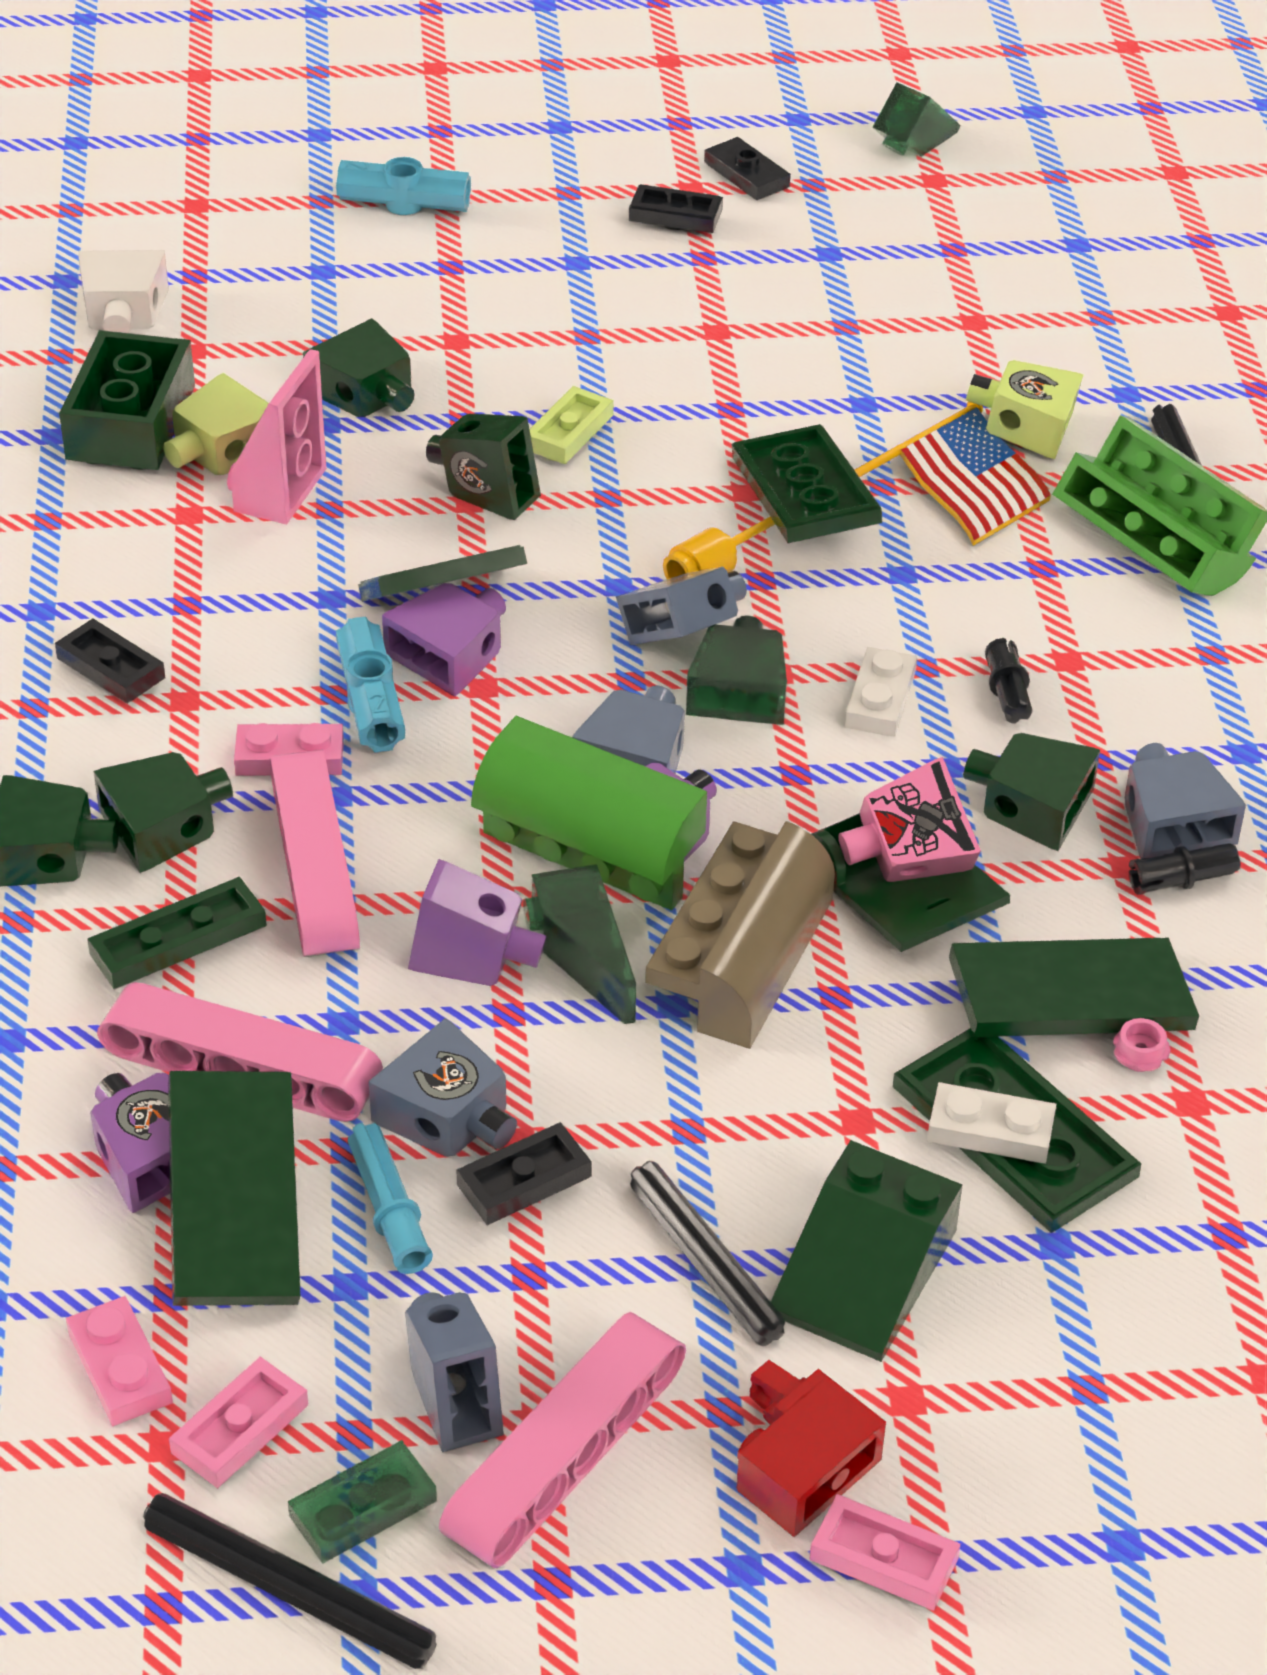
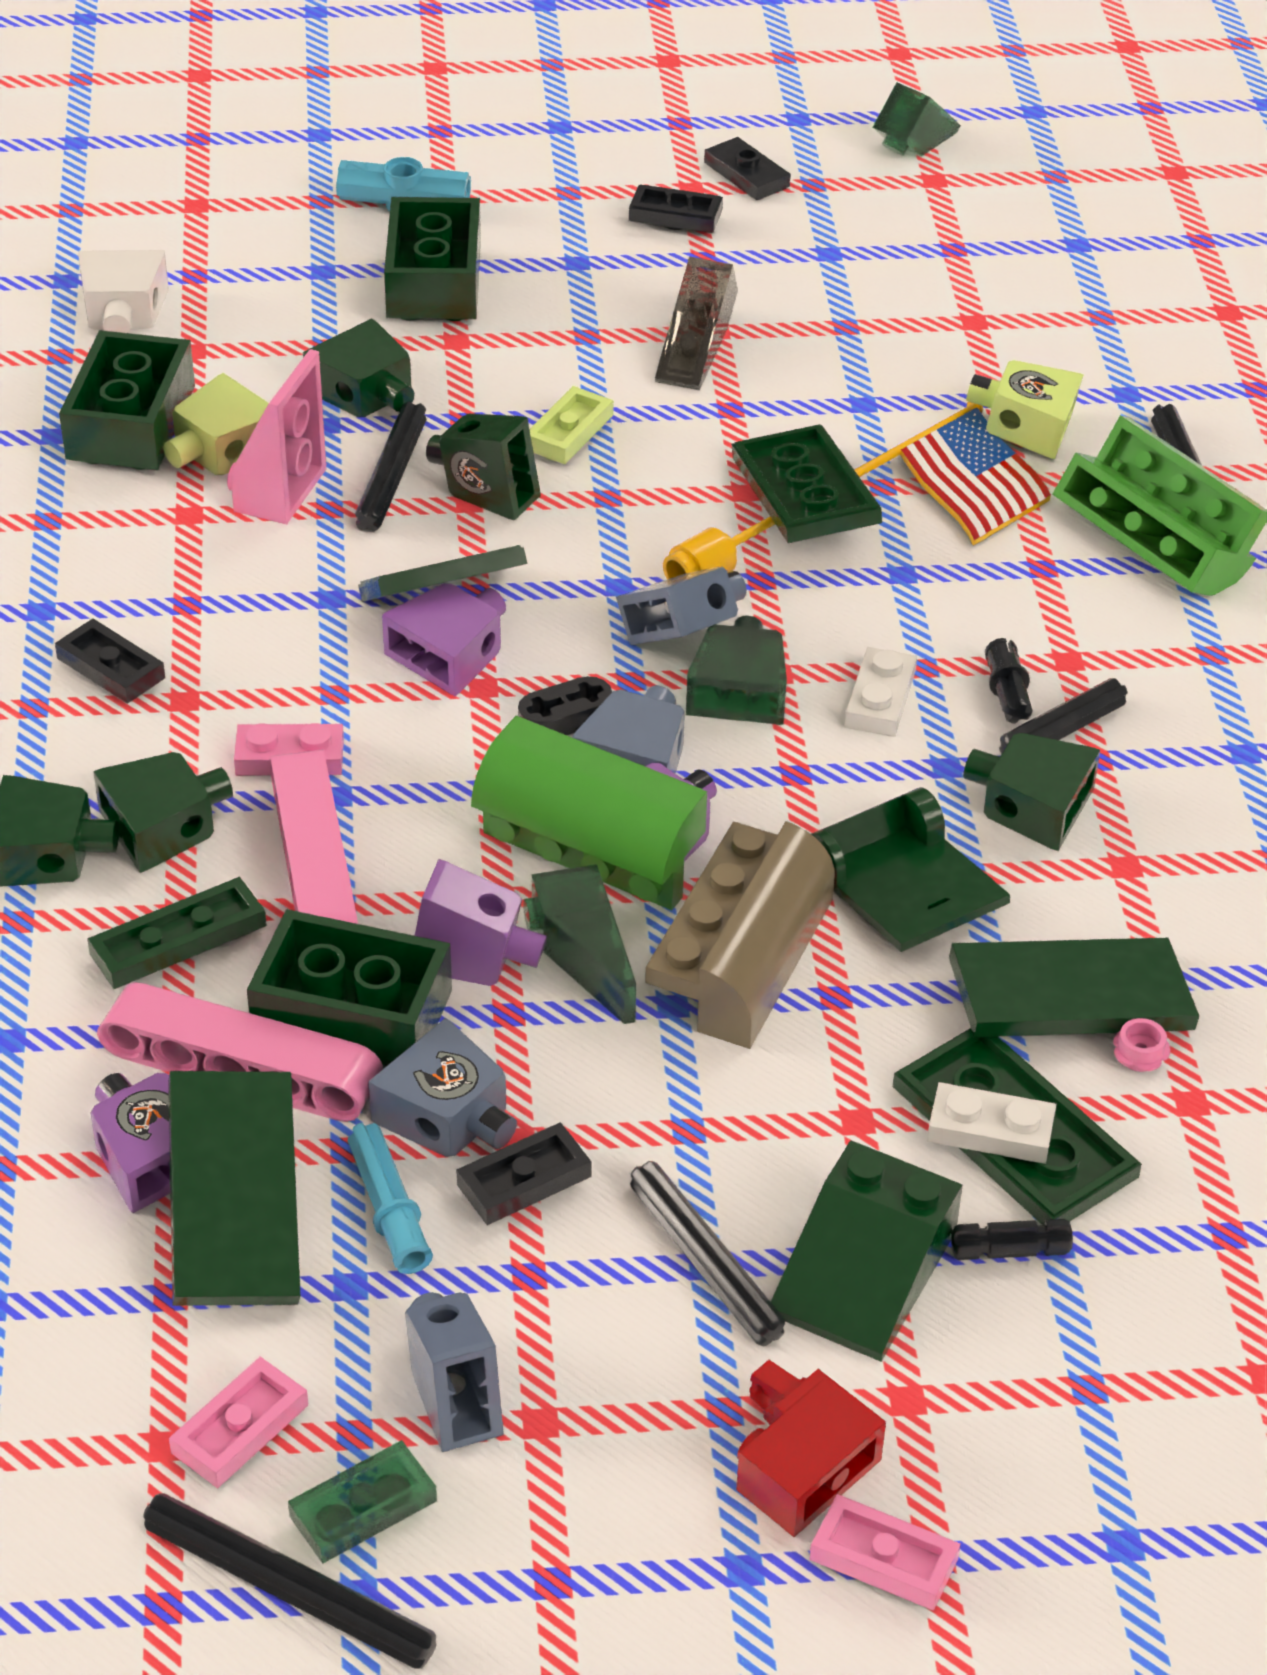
(119, 1360): bright pink plate -> none
(352, 982): none -> dark green brick
(370, 684): medium azure piece -> none
(390, 466): none -> black axle
(433, 258): none -> dark green brick
(561, 1440): bright pink beam -> none
(565, 704): none -> black beam
(697, 323): none -> clear smoke slope
(914, 827): bright pink torso -> none
(1011, 1239): none -> black axle
(1073, 713): none -> black axle
(1180, 802): sand blue torso -> none
(1183, 867): black axle -> none

